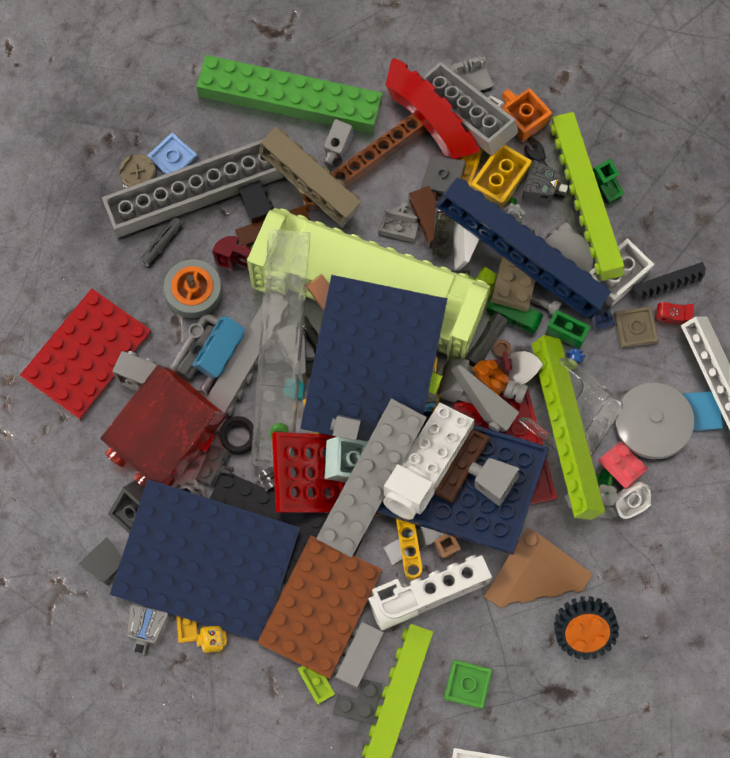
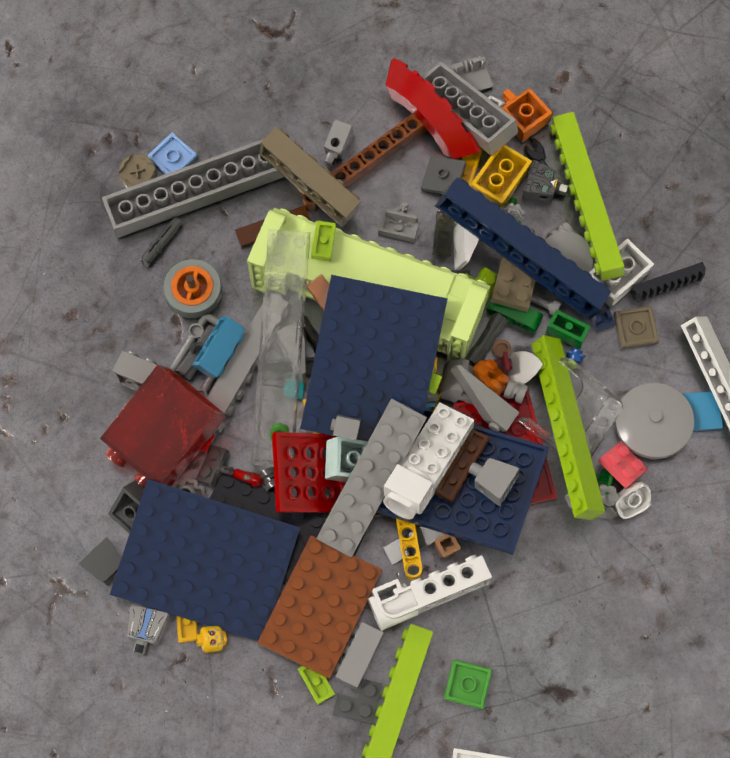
(82, 352): red plate -> none
(229, 252): dark red brick -> none
(236, 420): black tyre -> none
(250, 477): none -> red arm
(255, 201): black brick -> none
(288, 94): bright green brick -> none
(323, 241): none -> lime plate
(423, 206): reddish brown slope -> none
(536, 572): medium nougat slope -> none
(586, 627): wheel -> none
(606, 179): green brick -> none
(674, 313): red leg -> none

